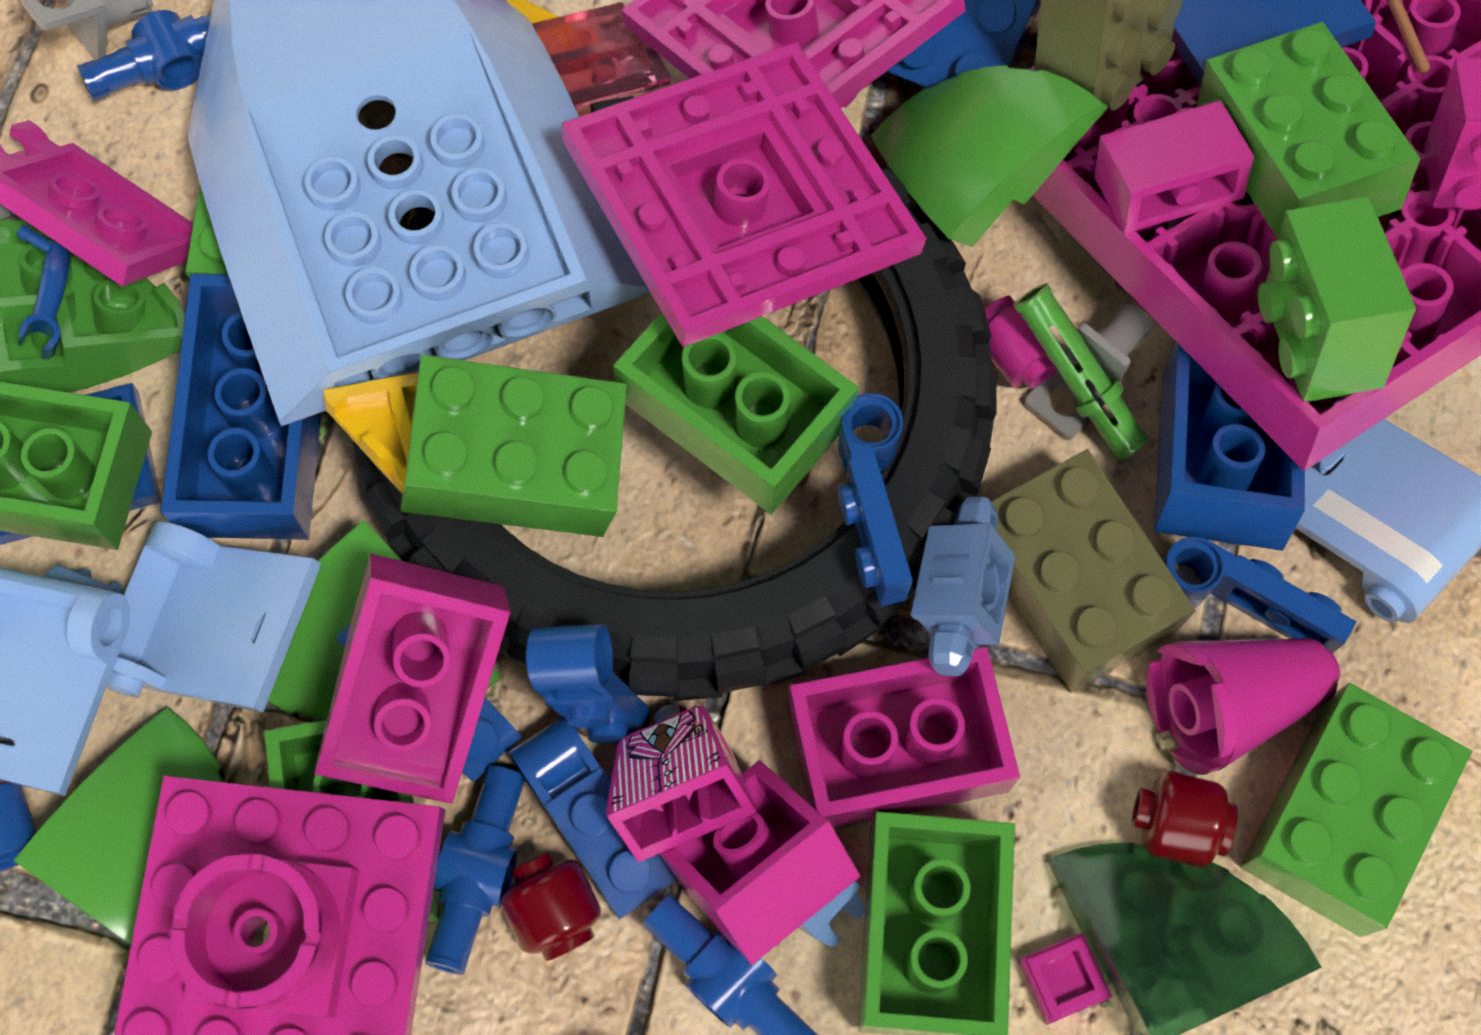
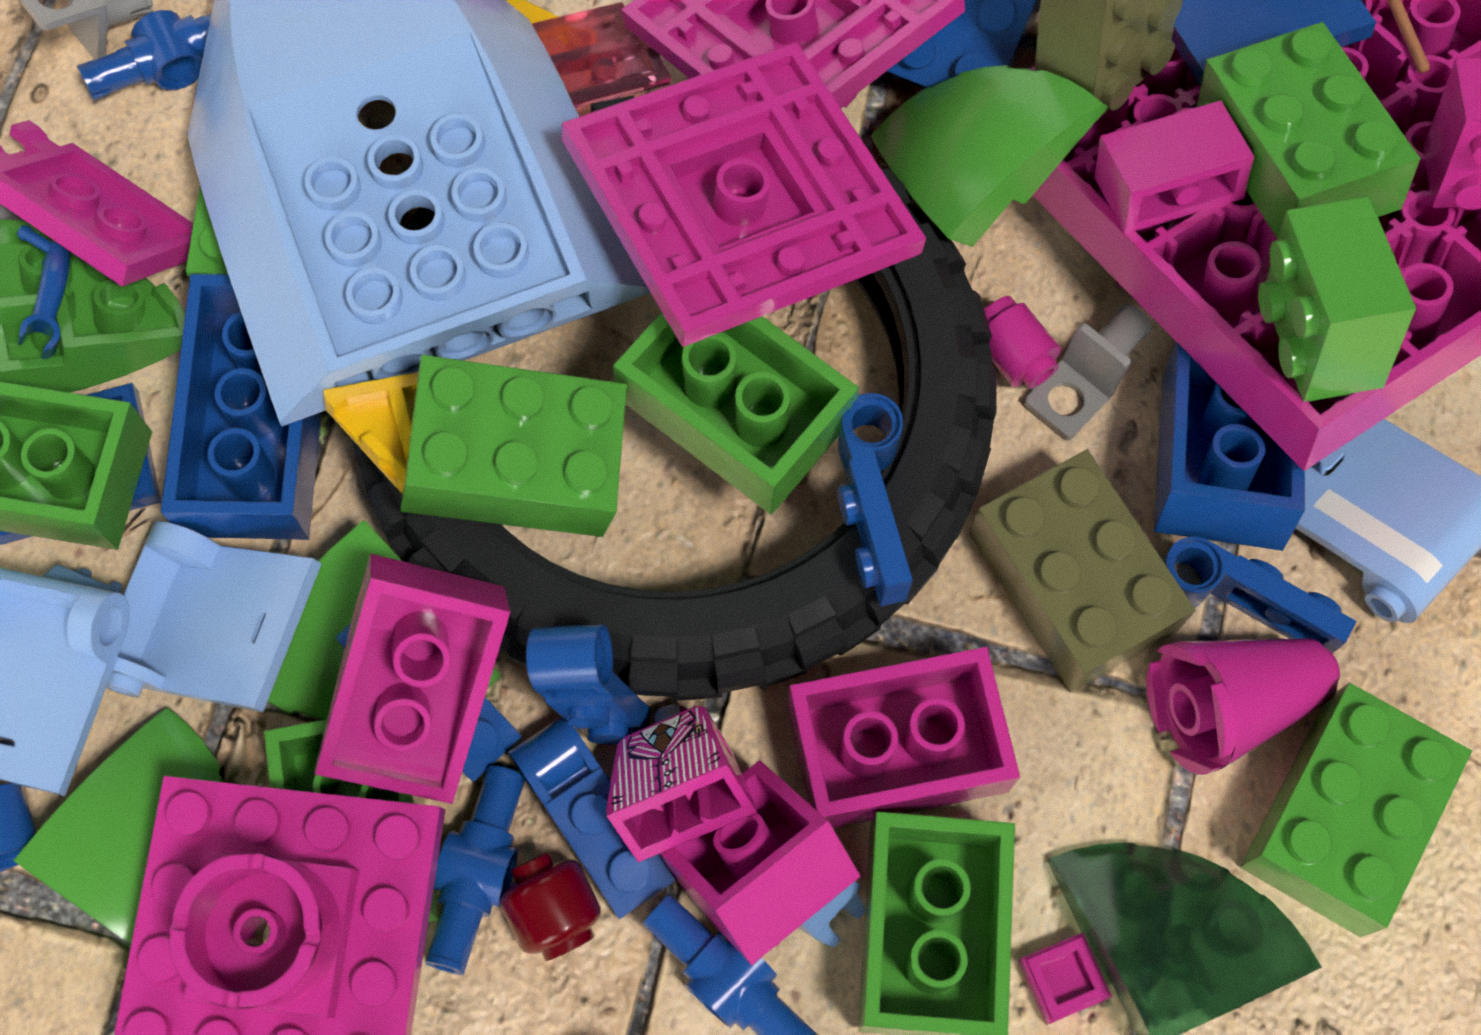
(963, 586): medium blue piece -> none
(1121, 430): bright green pin -> none
(1185, 819): dark red head -> none

